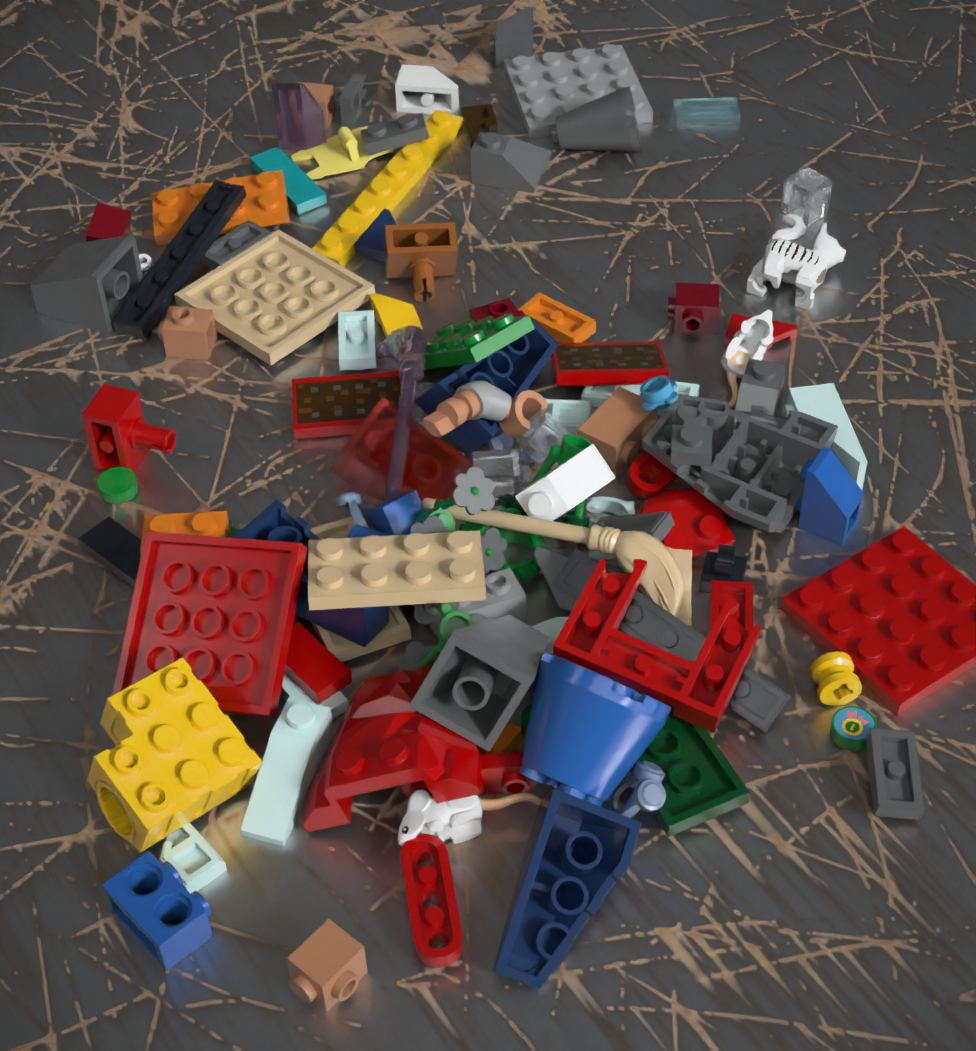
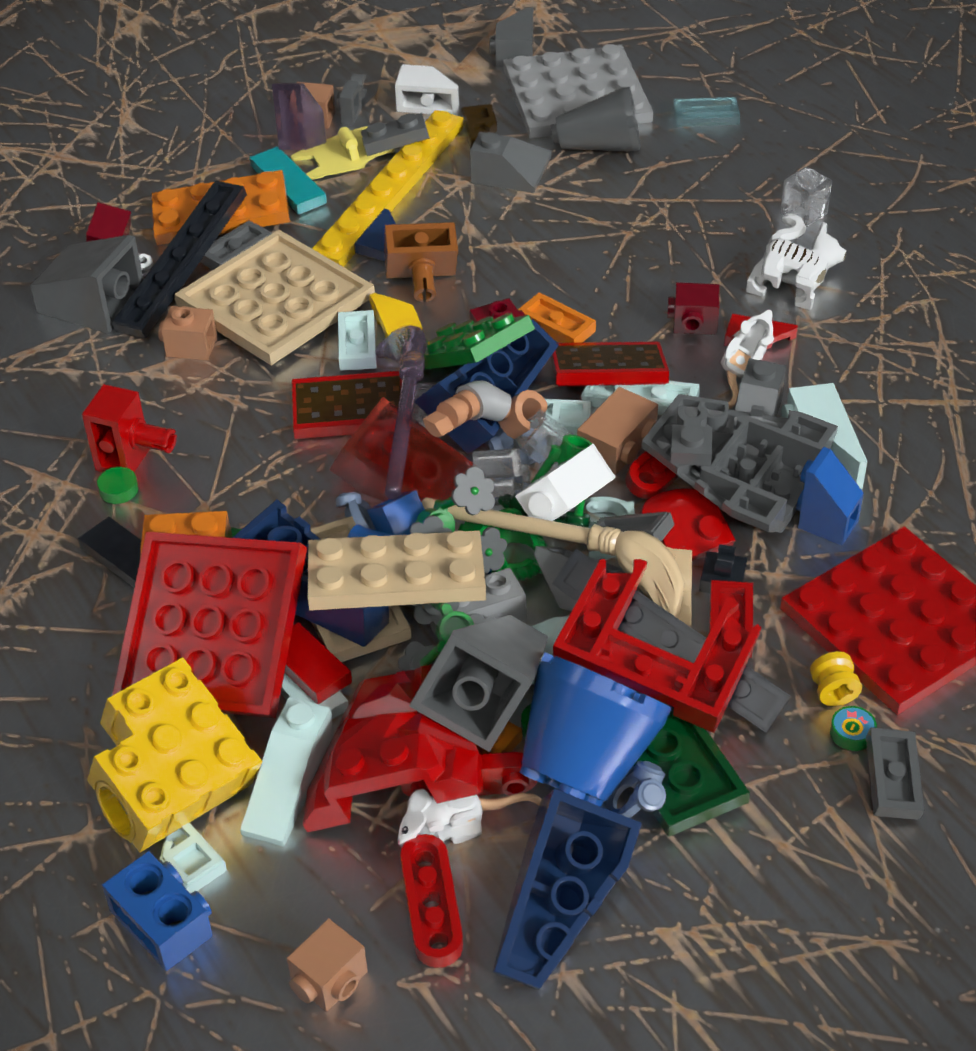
(658, 393): dark azure plate -> none

